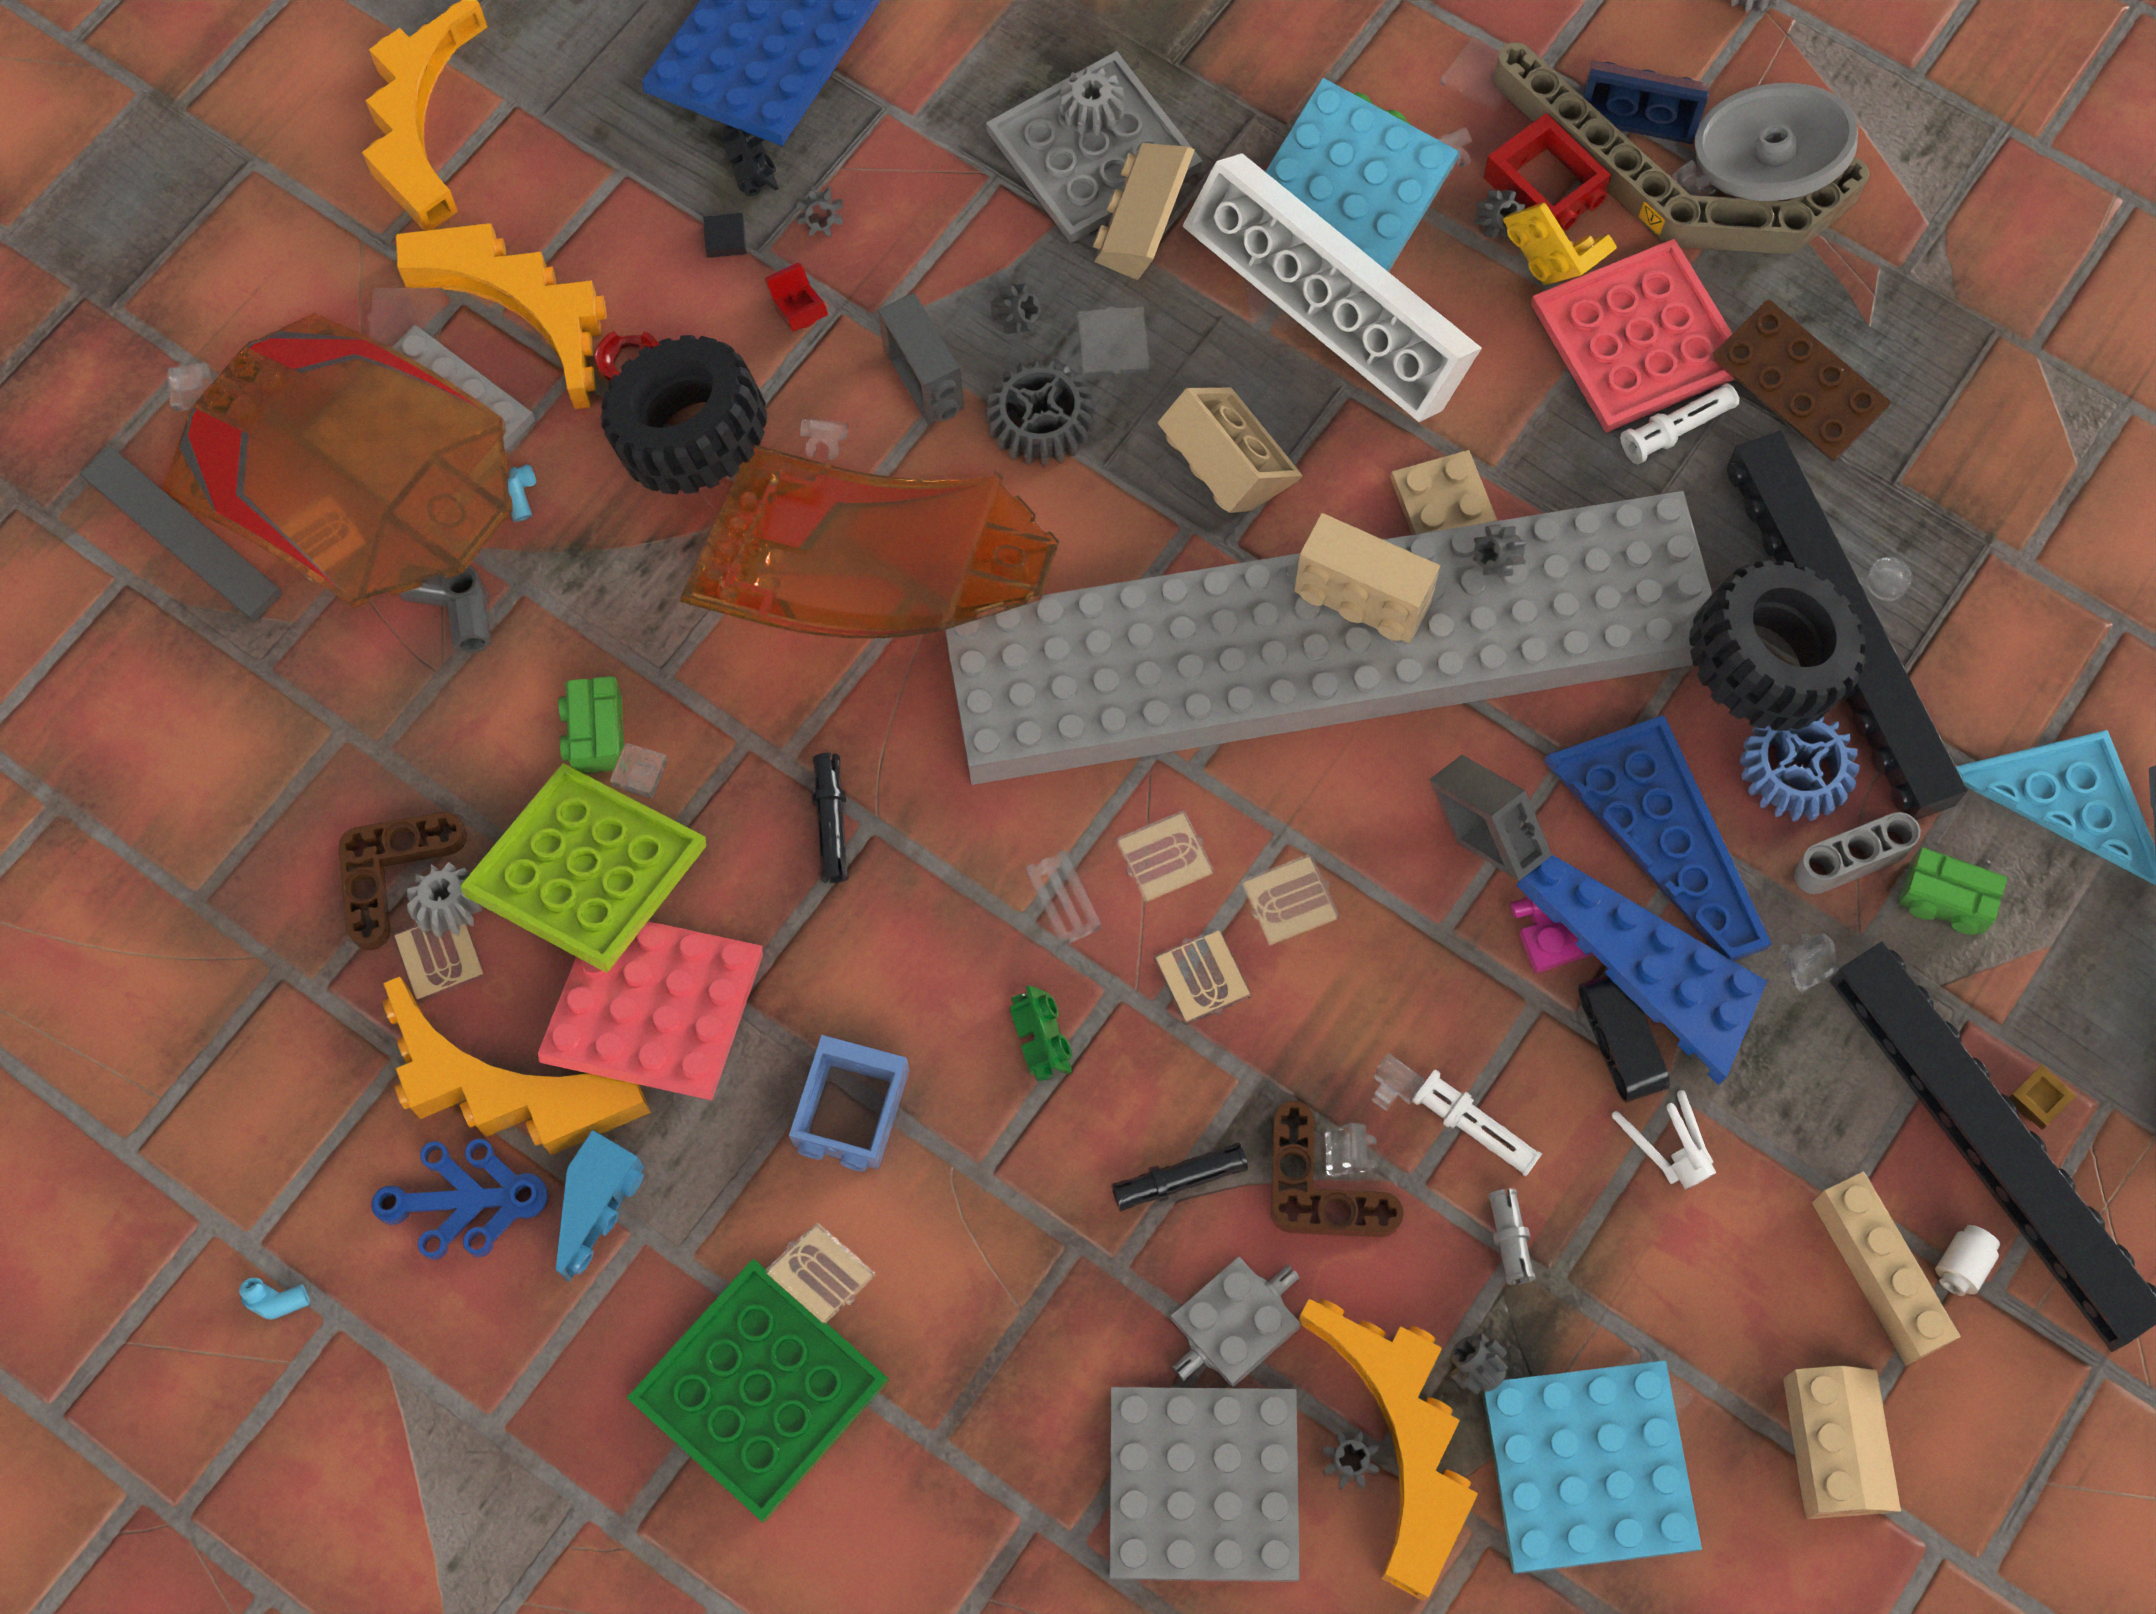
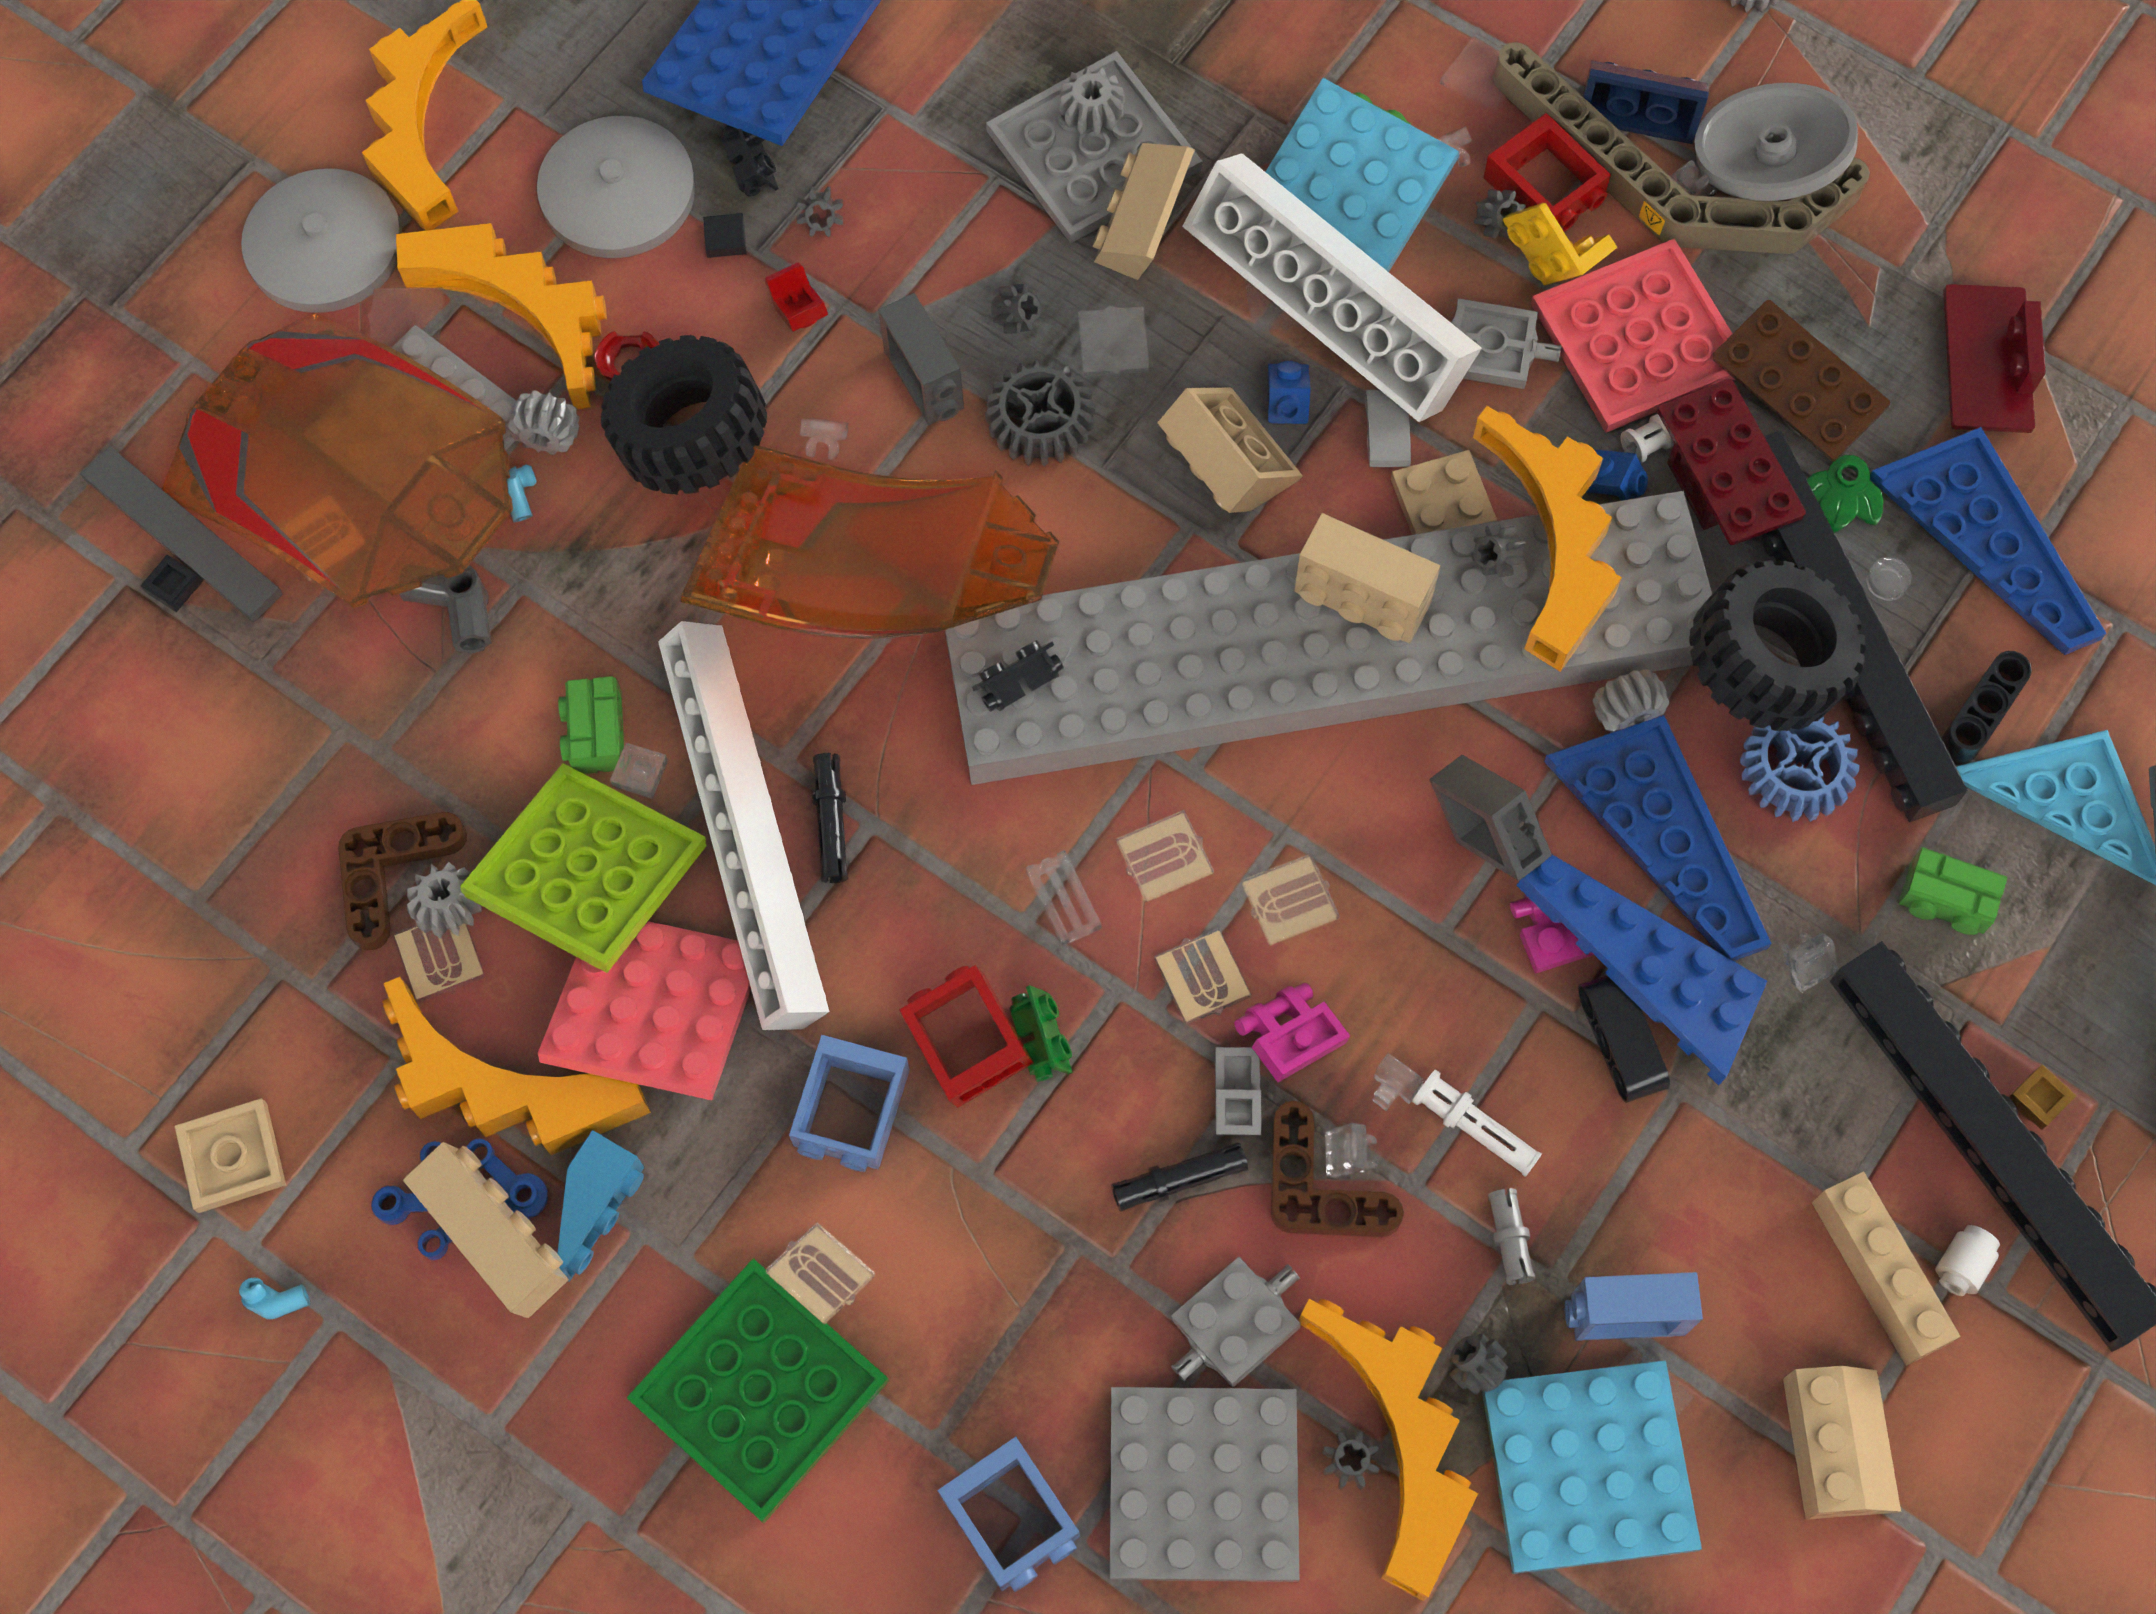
(171, 583): none -> black tile
(188, 384): clear tile -> none
(230, 1155): none -> tan plate
(321, 240): none -> light grey dish
(486, 1229): none -> tan brick
(543, 422): none -> light grey gear
(616, 186): none -> light grey dish
(743, 828): none -> white brick
(981, 1476): none -> medium blue window
(988, 1071): none -> red window
(1003, 683): none -> black hinge
(1237, 1091): none -> light grey slope
(1288, 393): none -> blue bracket
(1300, 1040): none -> dark pink plate
(1387, 431): none -> light grey slope
(1506, 342): none -> light grey plate
(1573, 528): none -> light orange arch
(1620, 475): none -> blue bracket
(1630, 700): none -> light grey gear
(1634, 1306): none -> medium blue window
(1693, 1161): white plant -> none
(1727, 464): none -> dark red bracket
(1845, 499): none -> green plate
(1870, 840): light grey beam -> none
(1981, 517): none -> blue wing
(1993, 357): none -> dark red bracket
(1997, 695): none -> black beam

